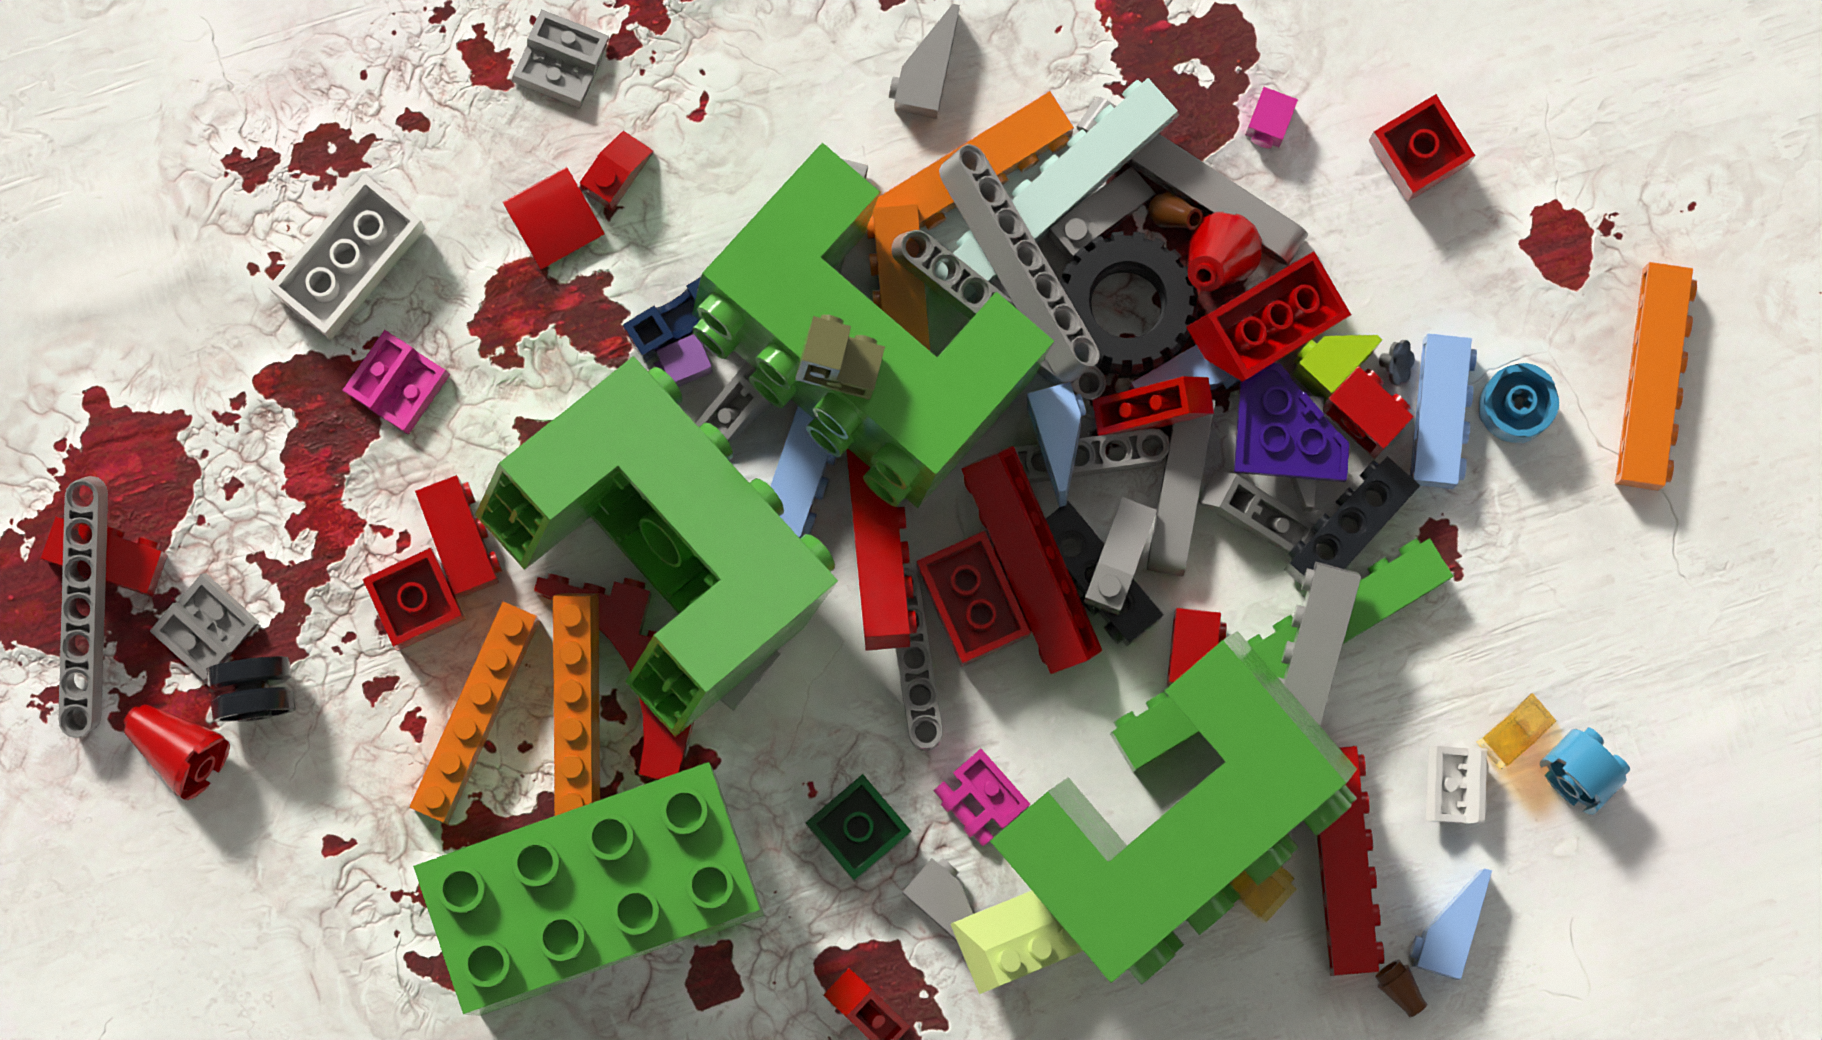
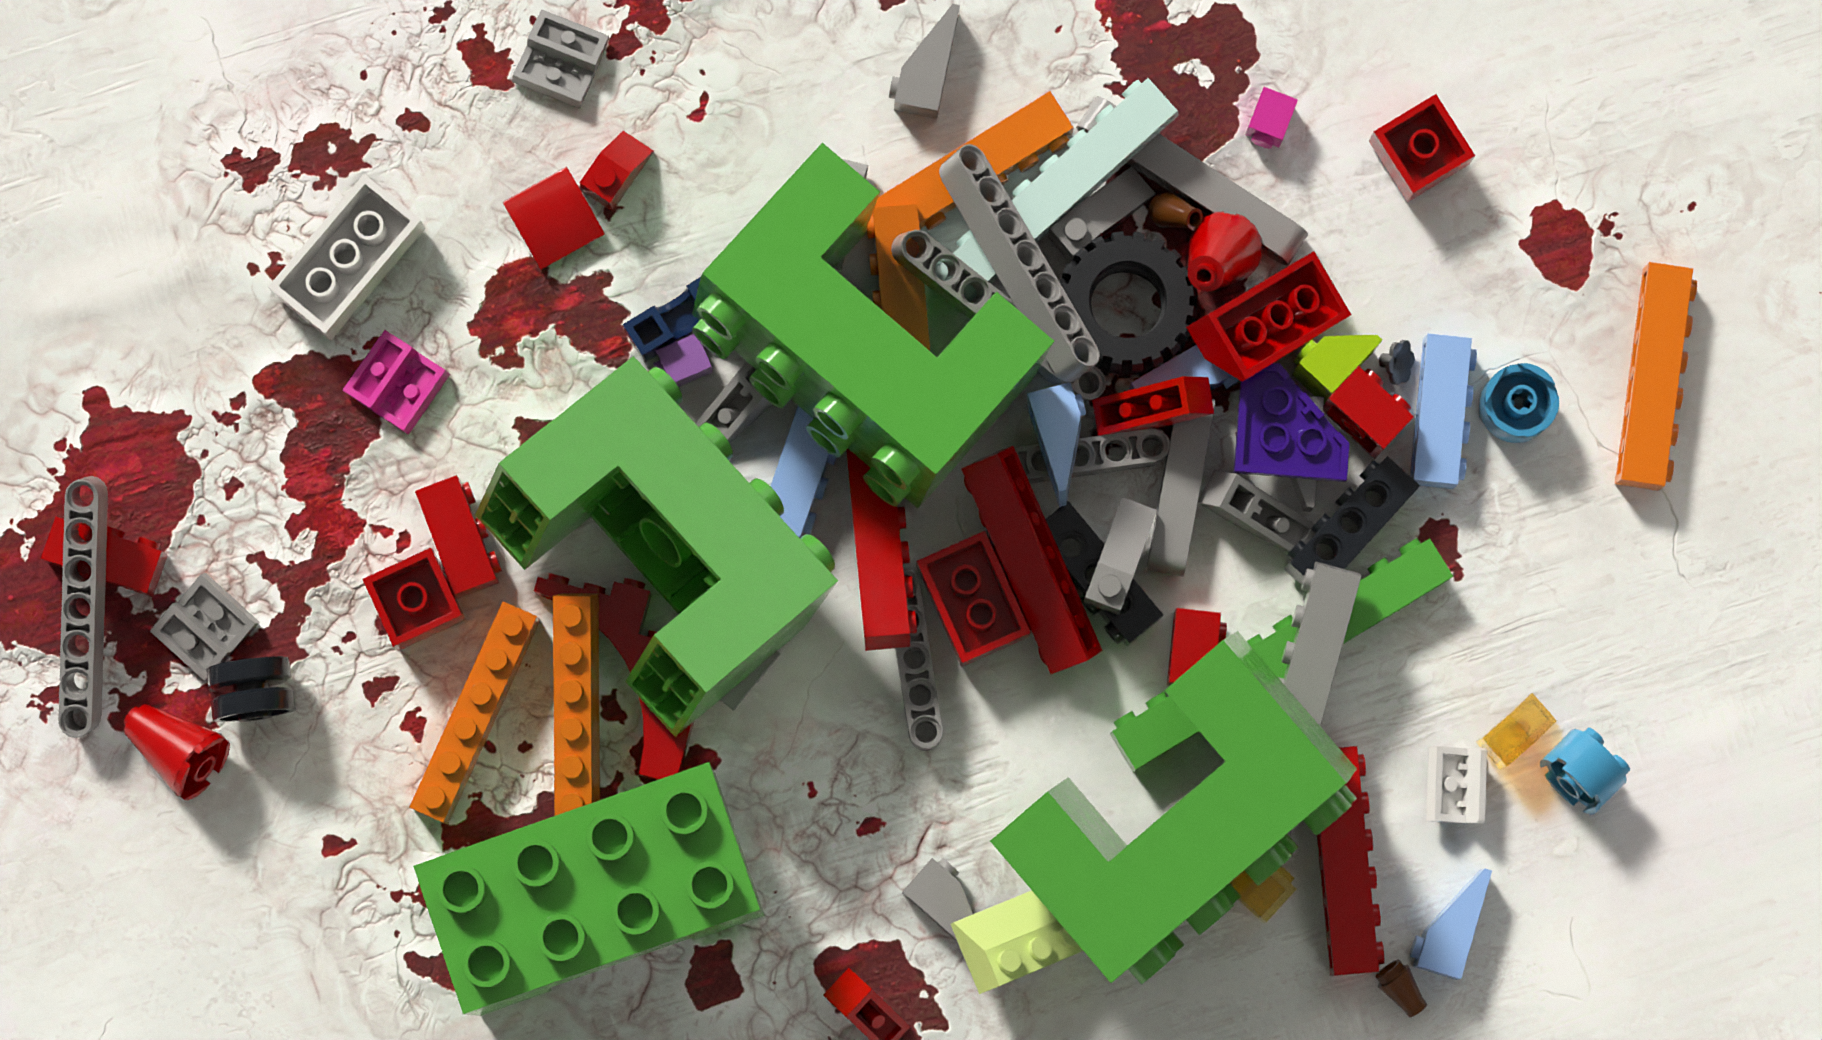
(837, 360): olive brick -> none
(858, 827): dark green brick -> none
(990, 789): dark pink plate -> none

